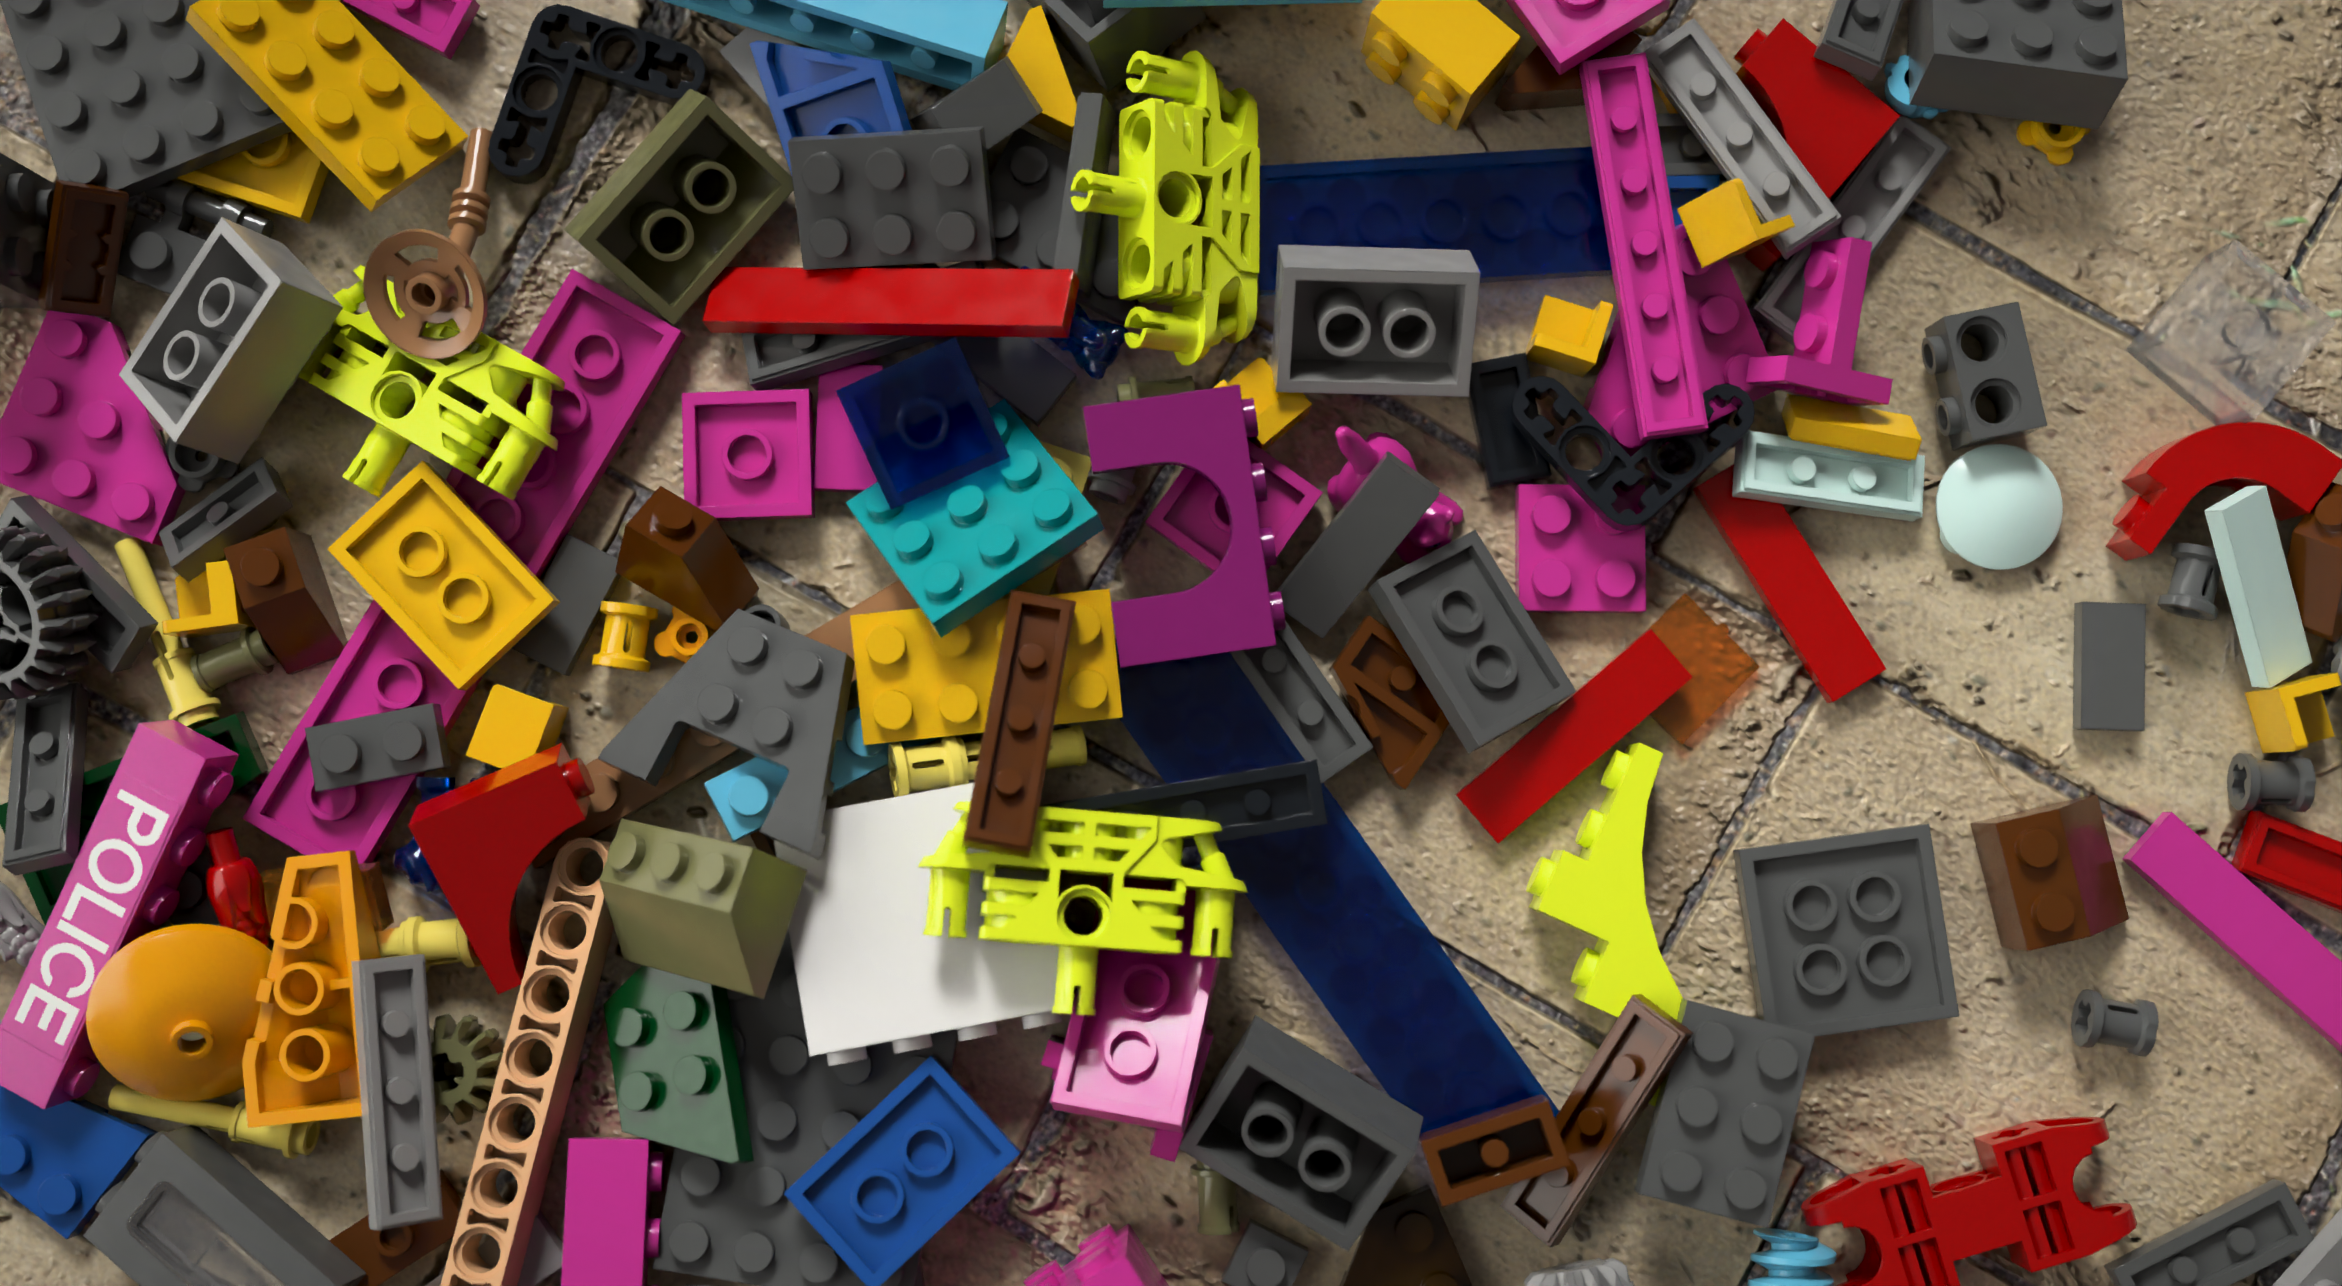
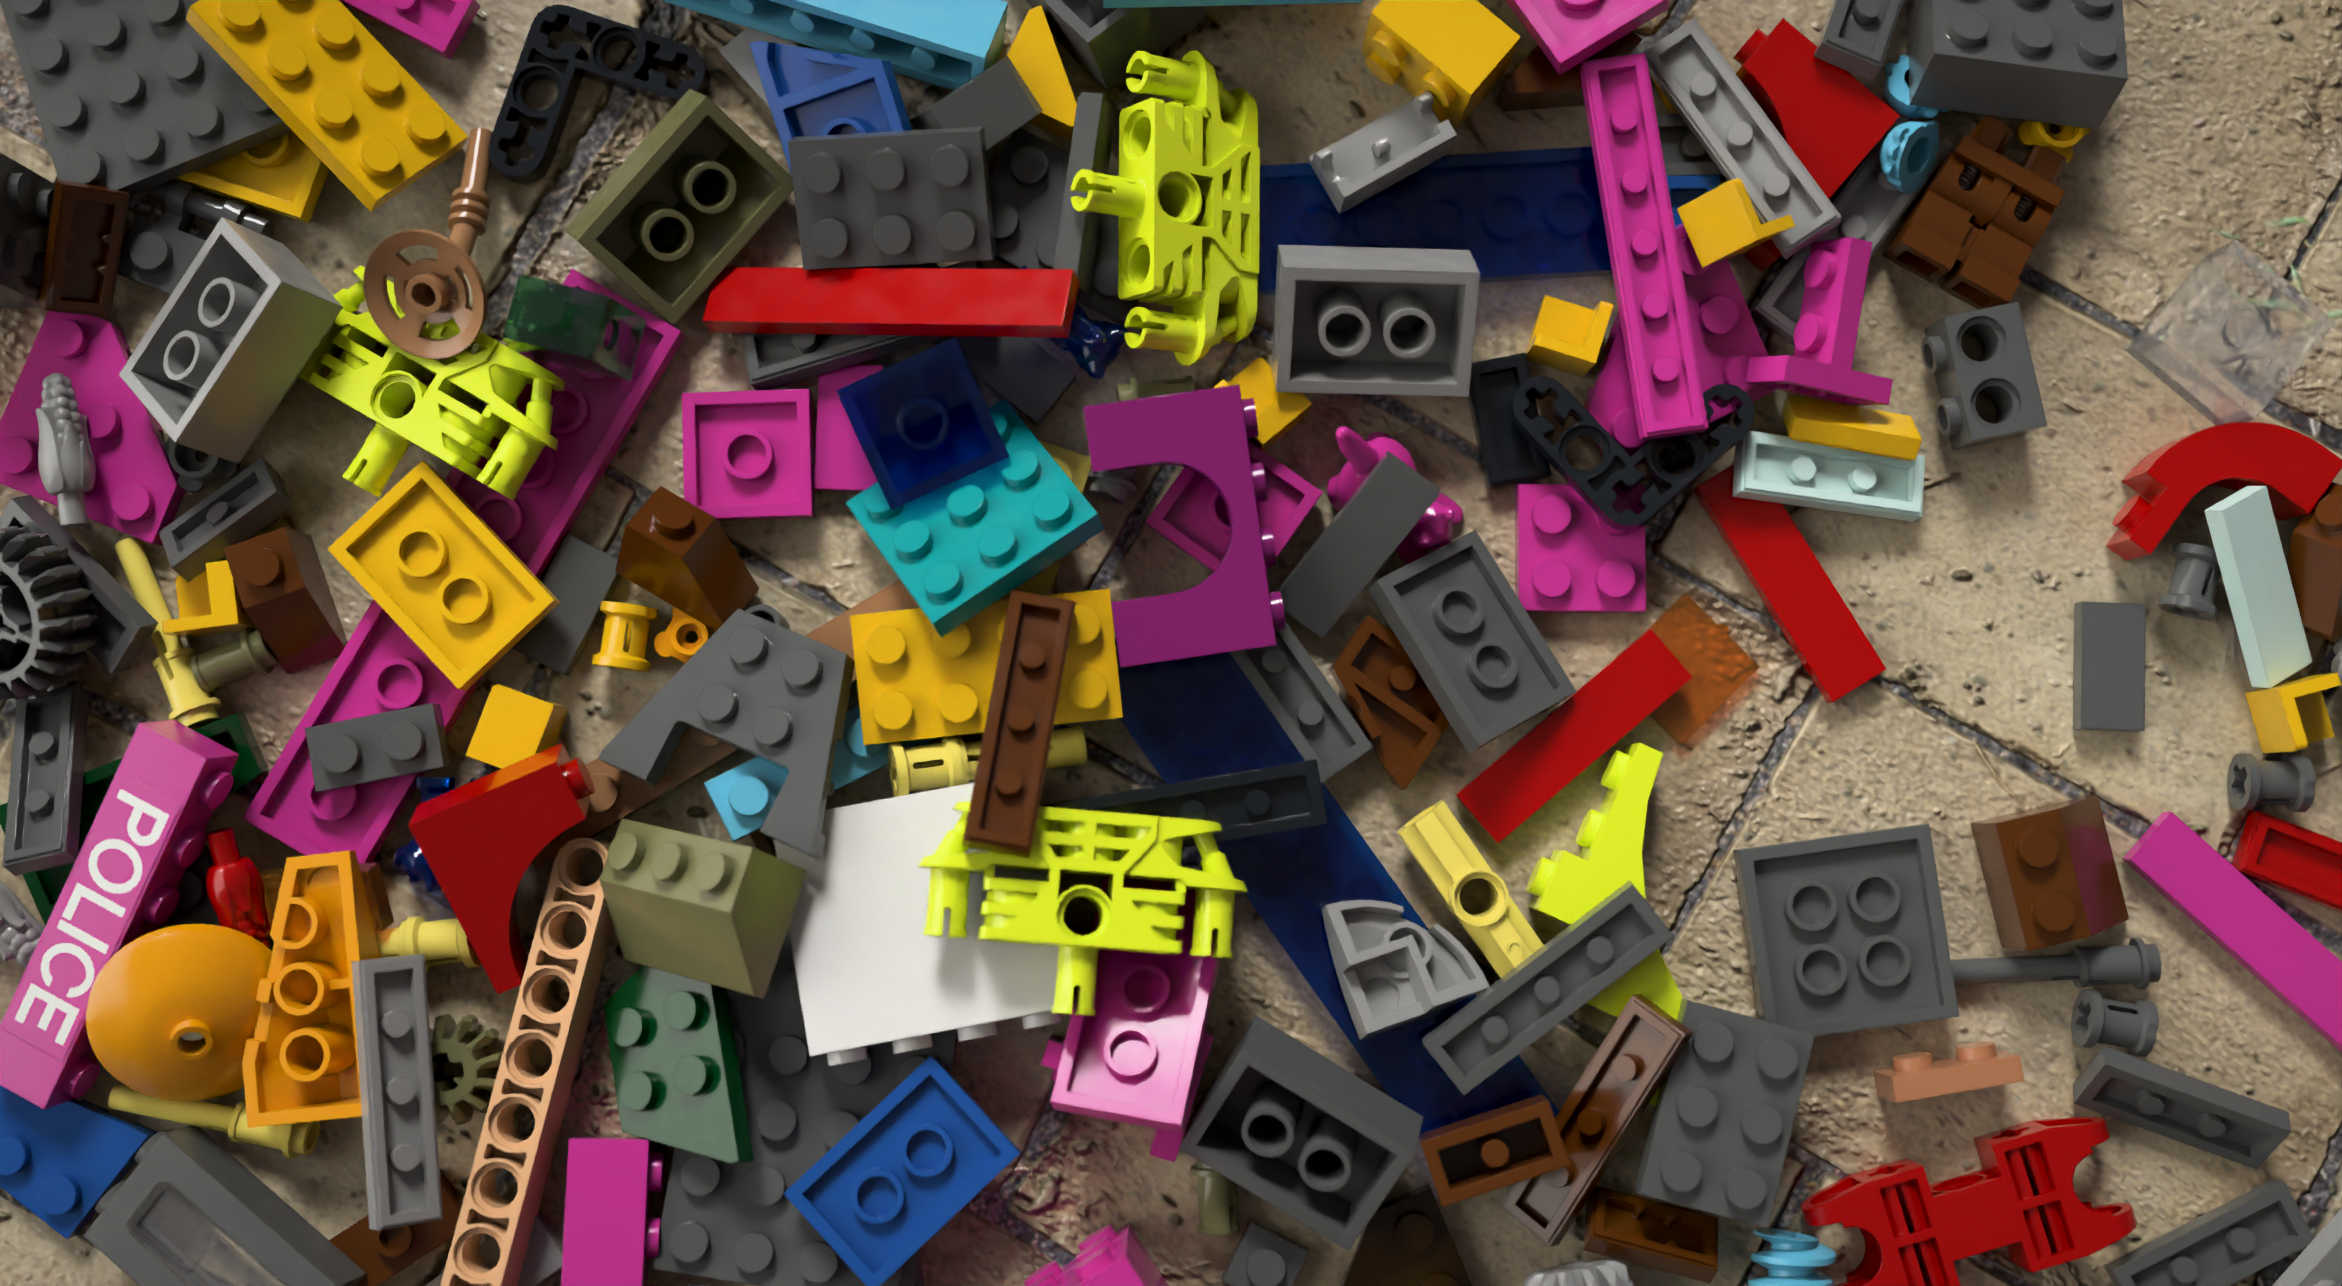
(64, 450): none -> light grey piece
(569, 328): none -> clear green torso
(1382, 152): none -> light grey hinge
(1395, 967): none -> light grey brick
(1451, 862): none -> light yellow piece
(1547, 987): none -> dark grey plate
(1651, 1234): none -> reddish brown plate
(1909, 154): none -> medium azure animal
(1974, 1068): none -> nougat plate
(1976, 227): none -> reddish brown hips
(1998, 507): light aqua dish -> none
(2097, 965): none -> dark grey pin
(2181, 1107): none -> dark grey plate

